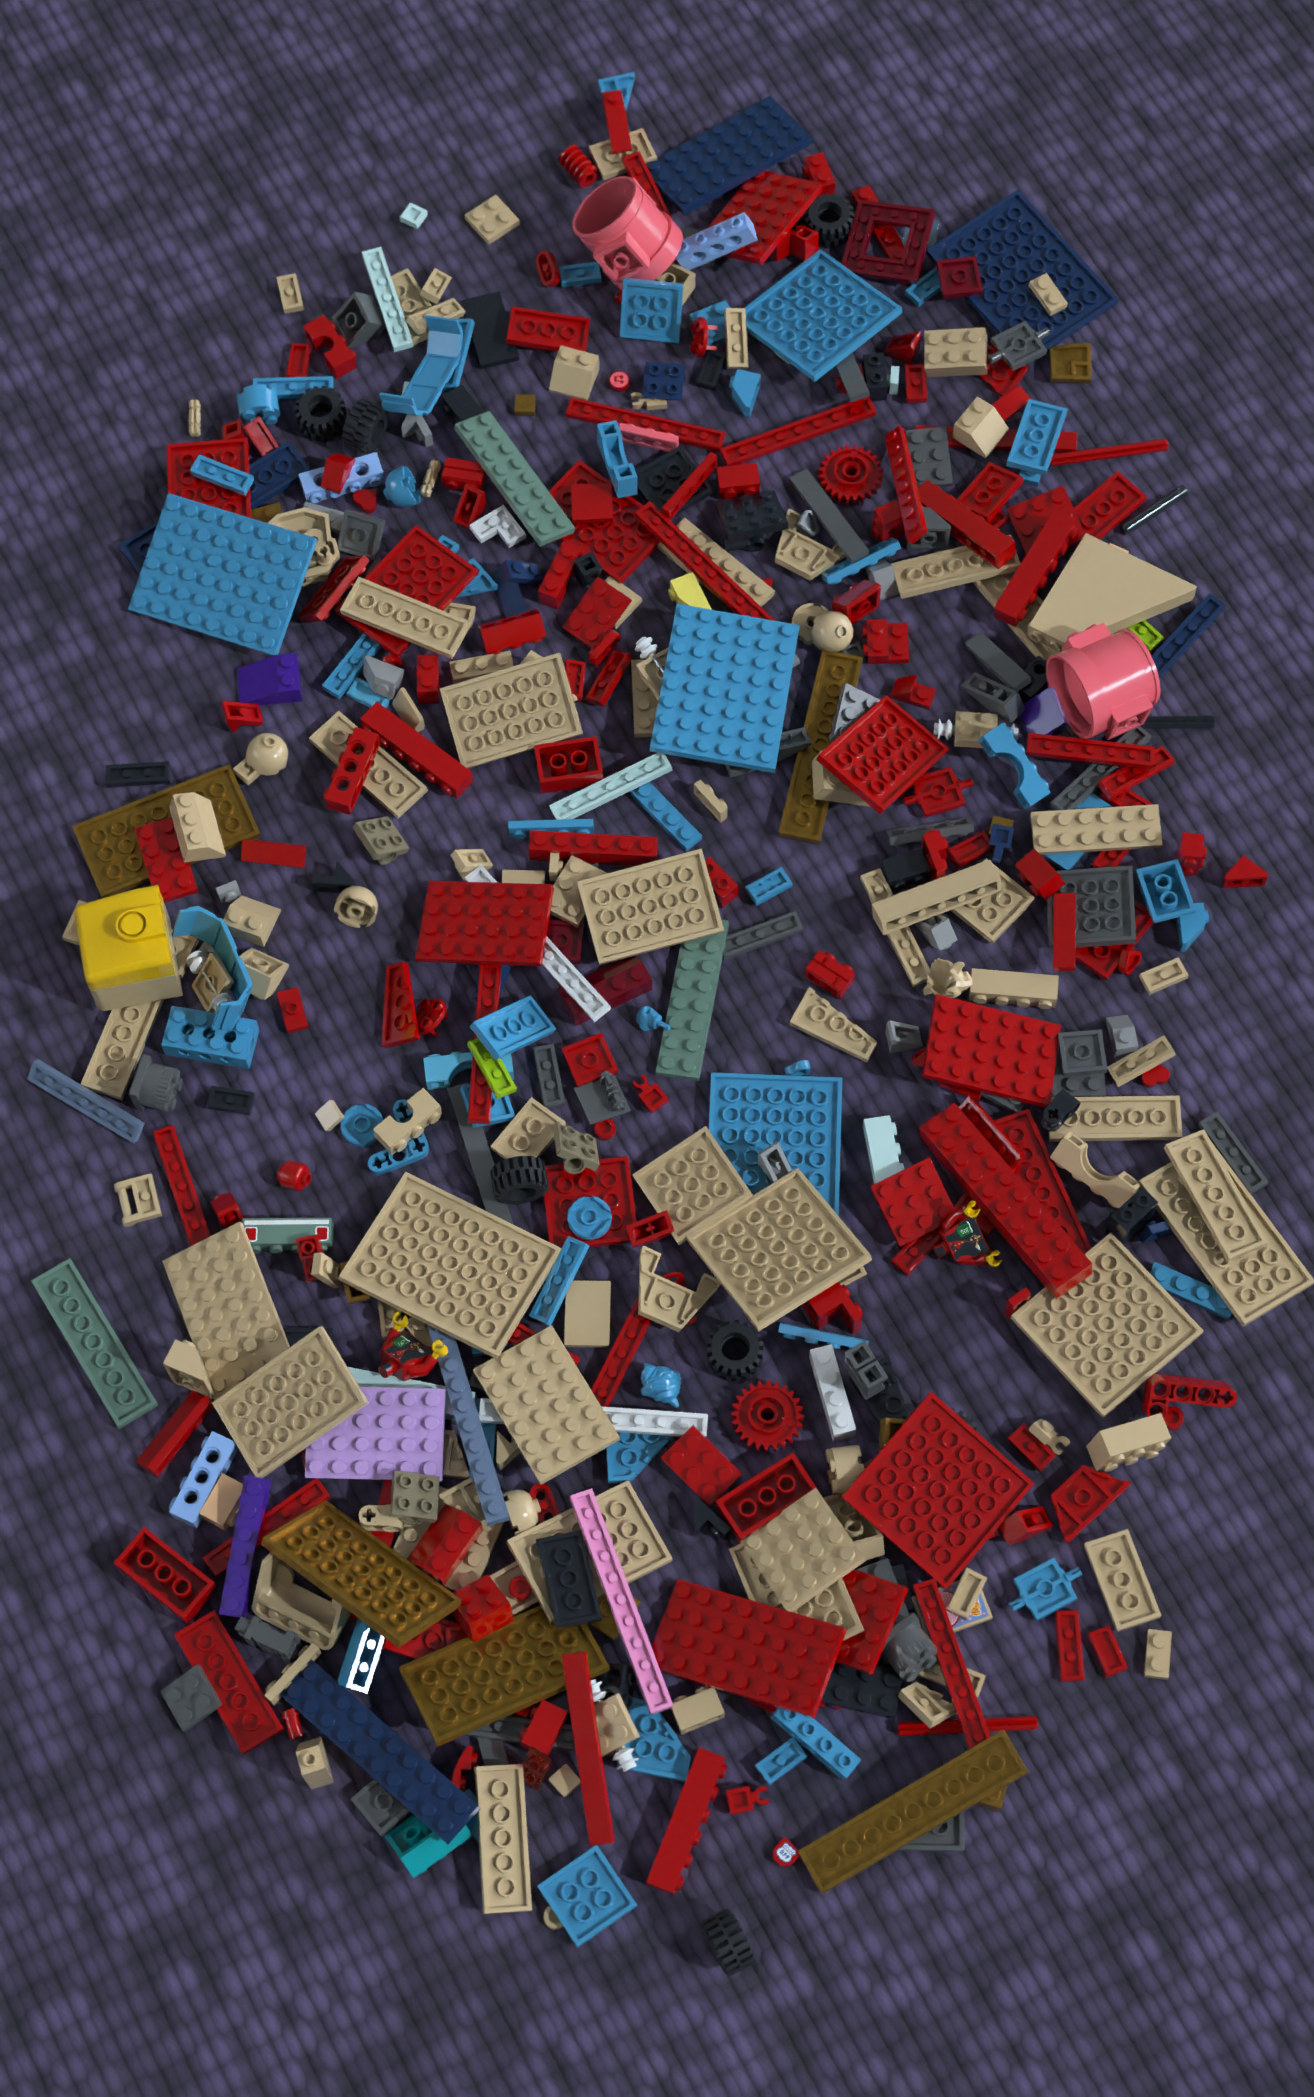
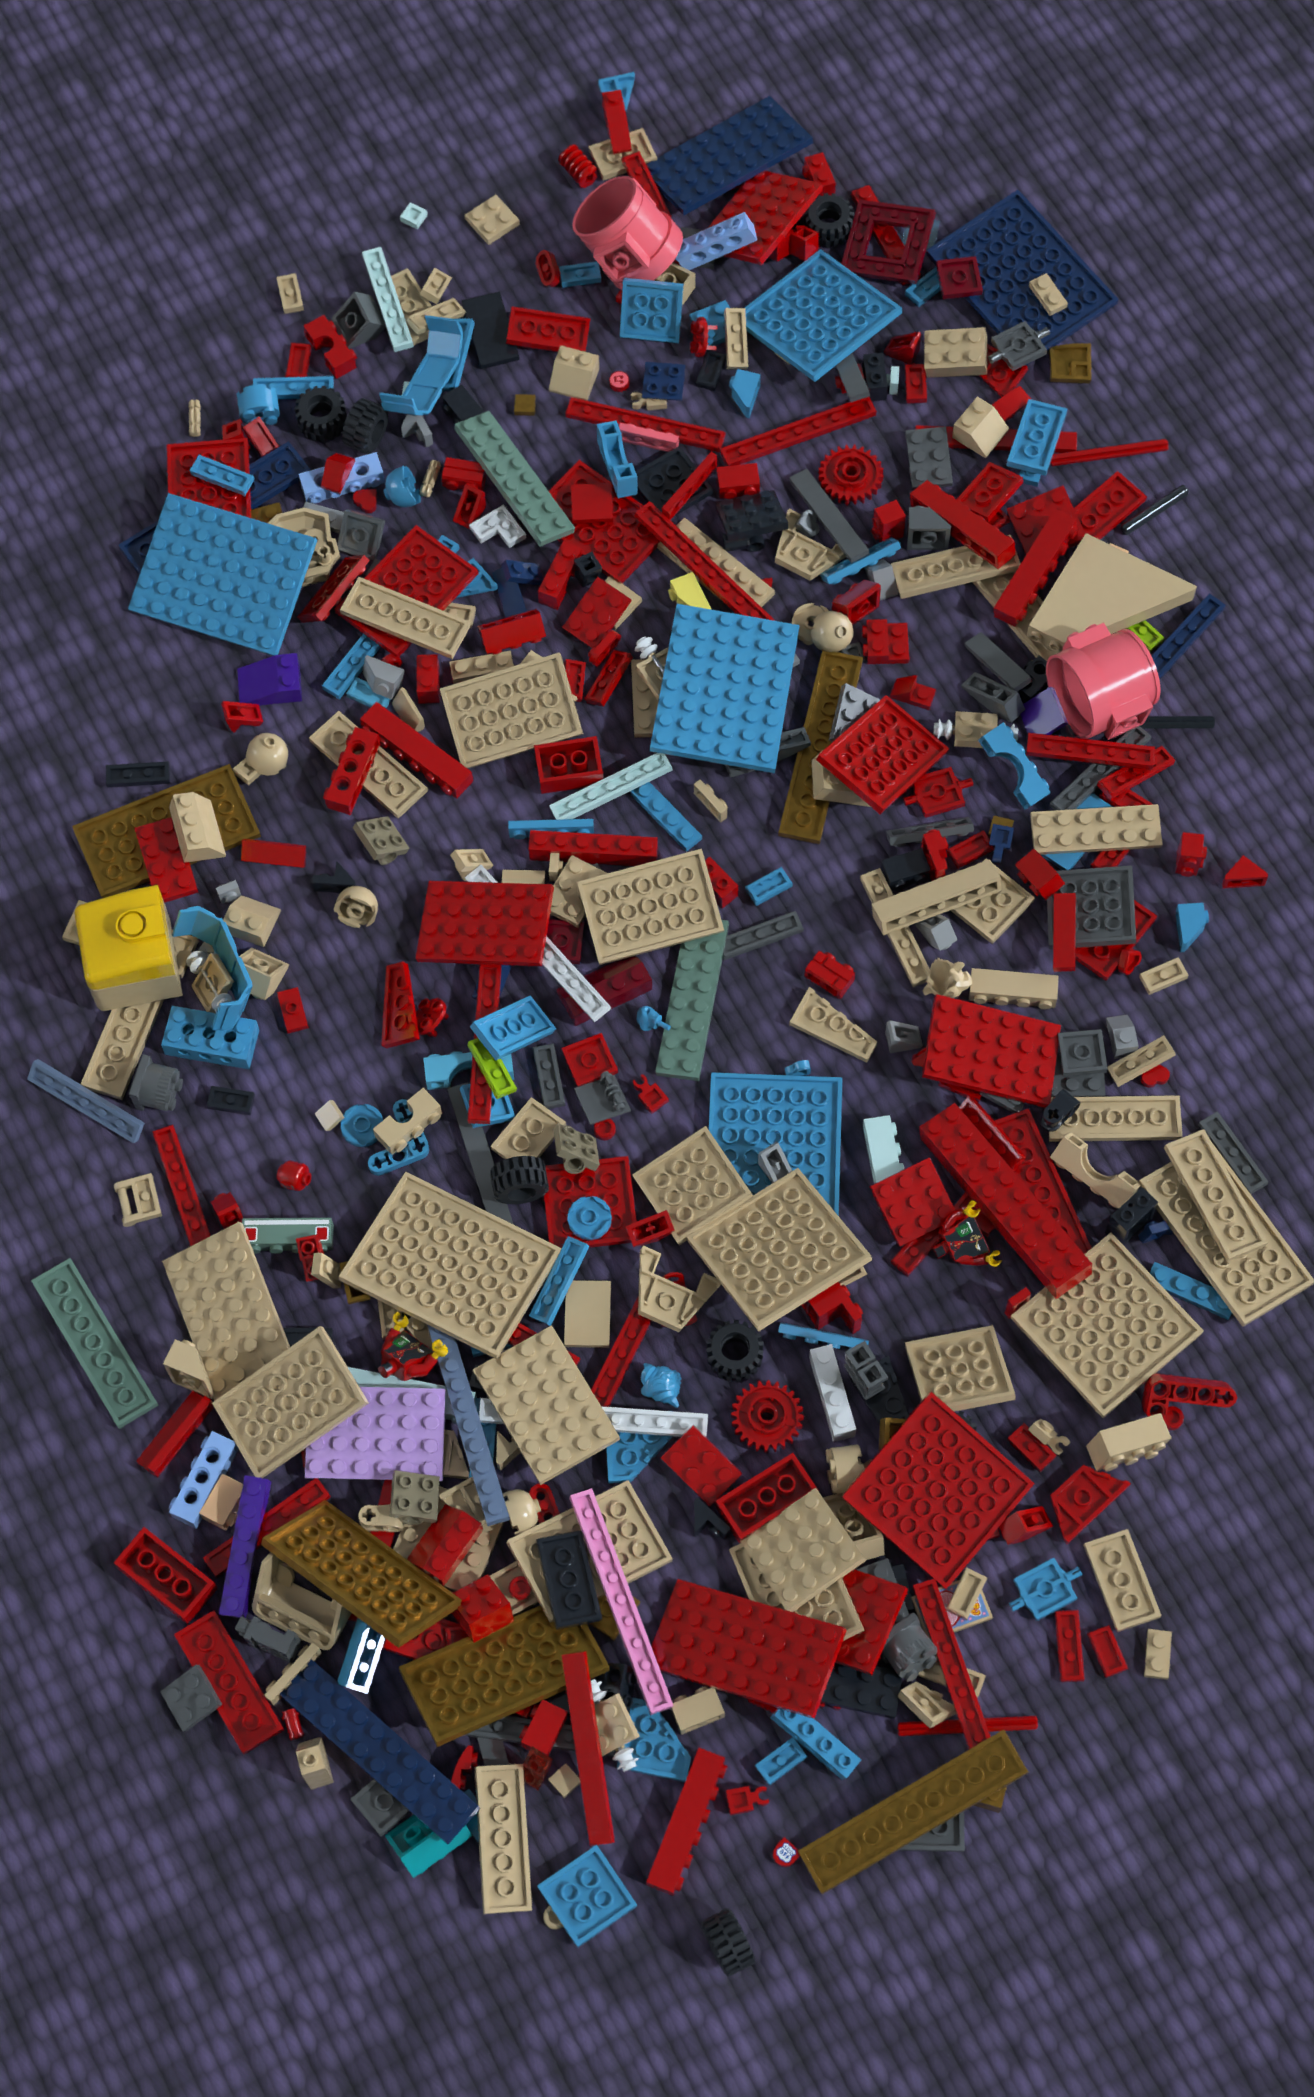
(905, 484): red plate -> none
(961, 1368): none -> tan plate
(1165, 891): dark azure slope -> none

